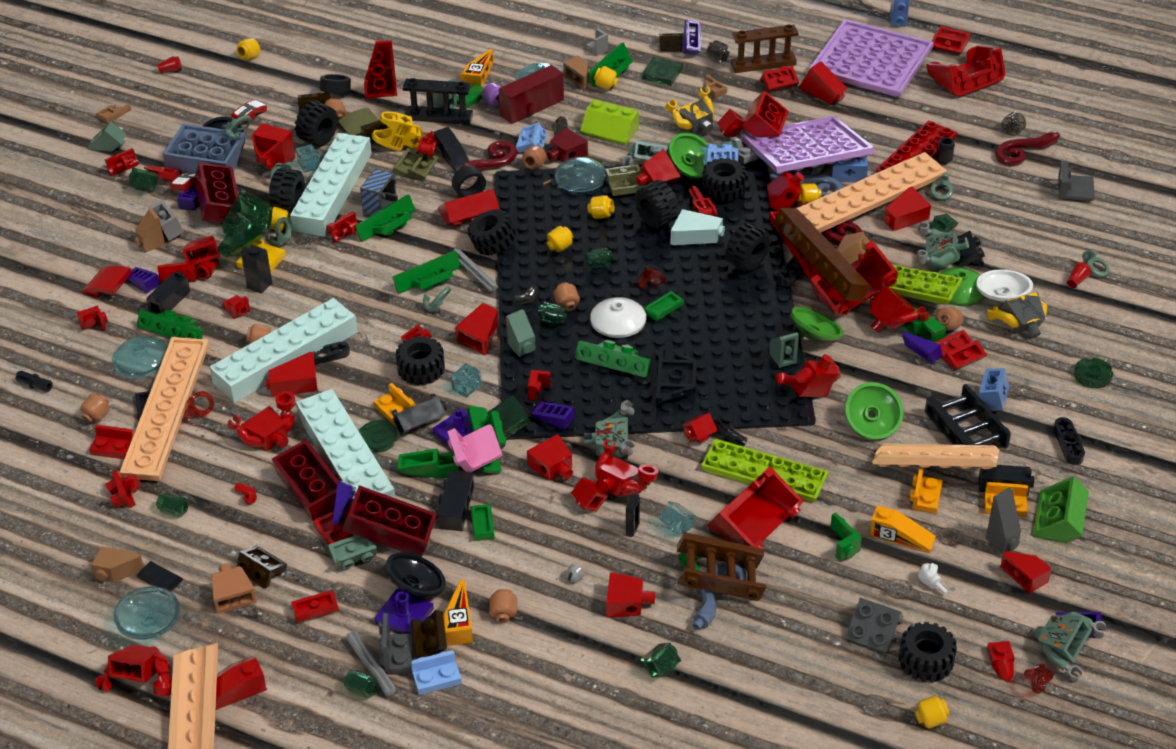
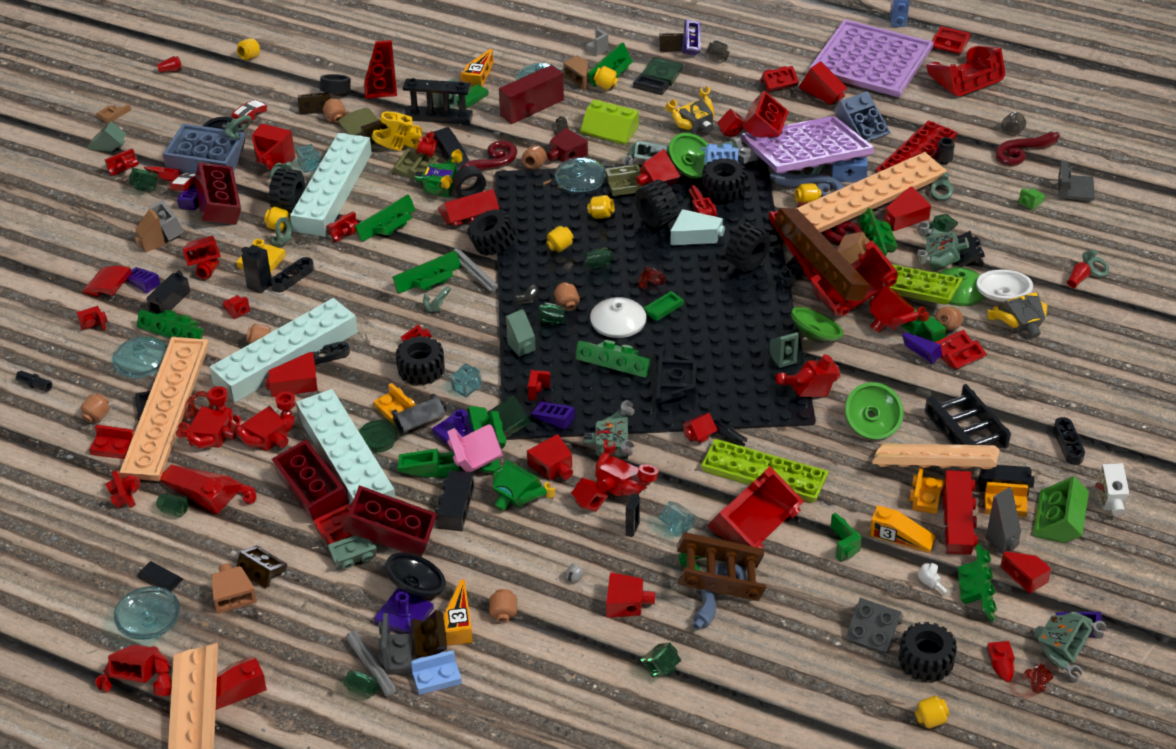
(115, 564): medium nougat slope -> none
(187, 269): red plate -> none
(202, 487): none -> red wedge
(210, 425): none -> red torso
(245, 223): clear green windscreen -> none
(301, 268): none -> black beam
(314, 606): red plate -> none
(316, 123): black tyre -> none
(343, 499): dark purple slope -> none
(378, 191): dark grey container -> none
(438, 177): none -> torso
(478, 328): red slope -> none
(482, 522): green tile -> none
(490, 94): medium lavender head -> none
(518, 486): none -> green torso
(531, 136): light blue bracket -> none
(651, 84): none -> black tile
(716, 88): medium nougat tile -> none
(768, 61): reddish brown fence -> none
(784, 190): red torso -> none
(862, 116): none -> sand blue slope
(878, 231): none -> green bracket
(958, 512): none -> red wedge
(976, 582): none -> green bracket
(994, 389): medium blue brick -> none
(1031, 198): none -> bright green bracket
(1093, 373): clear green tile -> none
(1112, 488): none -> white torso

